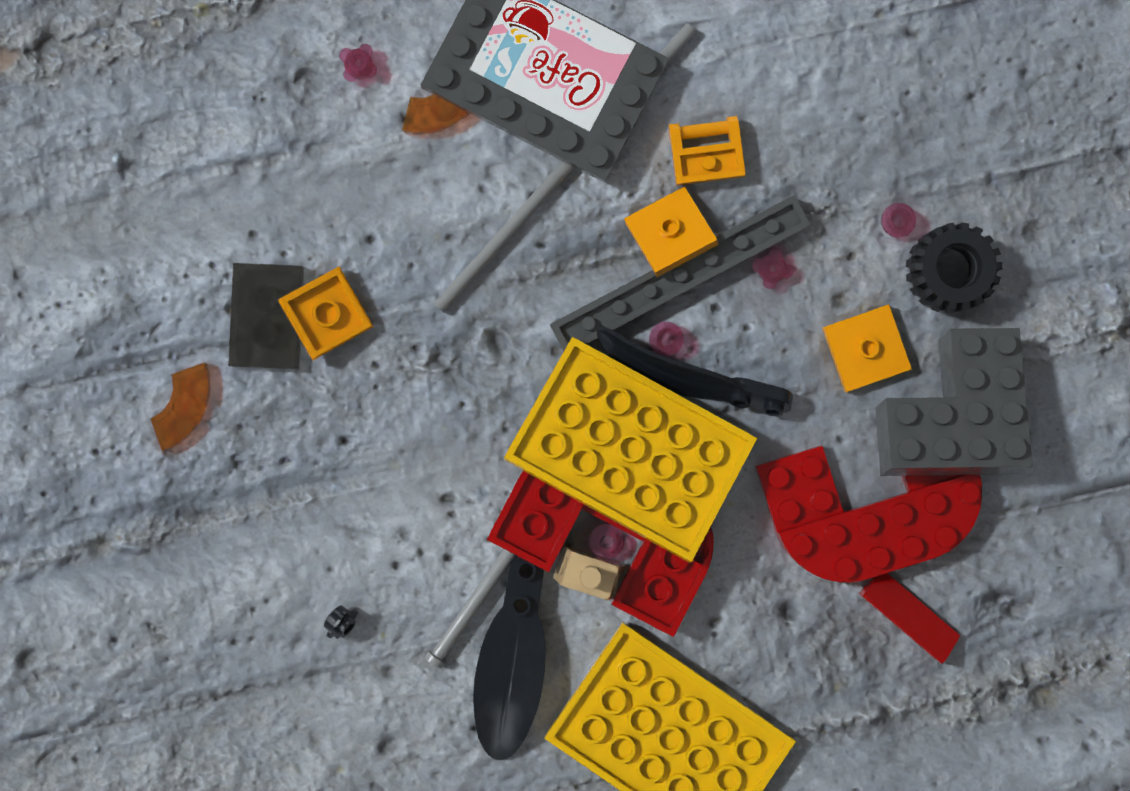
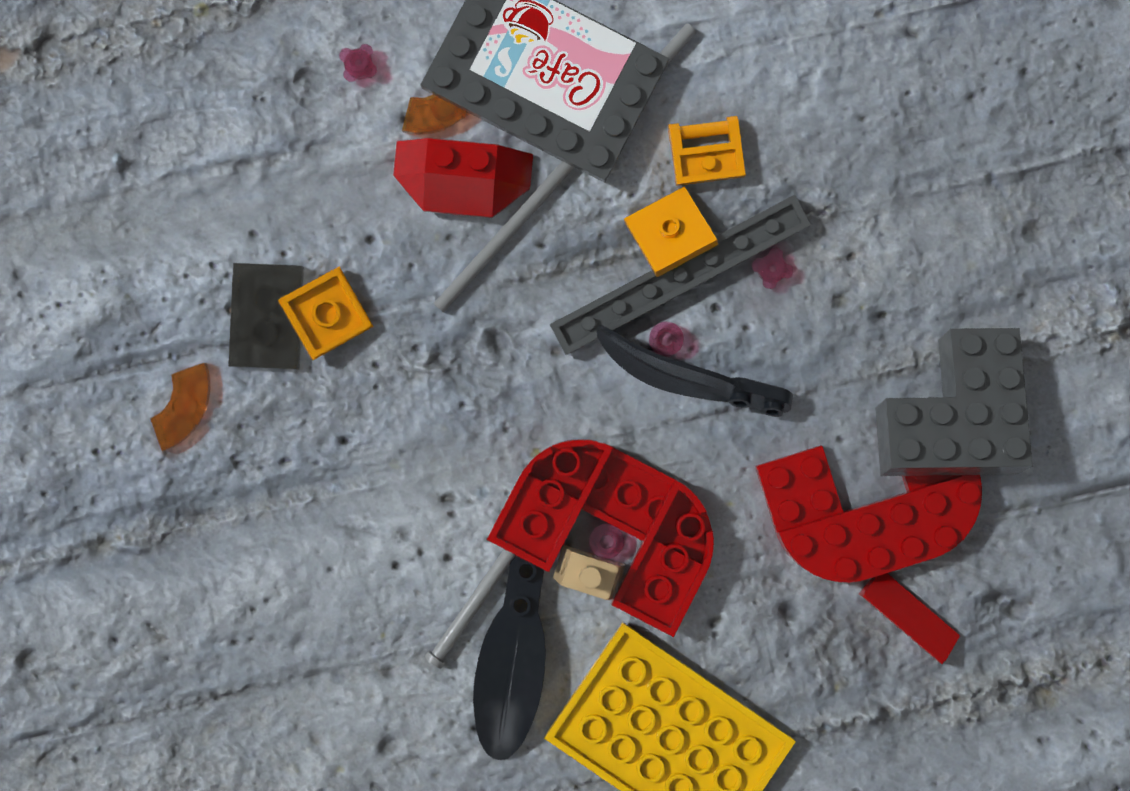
(340, 622): black plate -> none
(462, 175): none -> red wedge
(630, 449): yellow plate -> none
(866, 348): light orange plate -> none
(906, 213): clear pink plate -> none
(981, 263): black tyre -> none

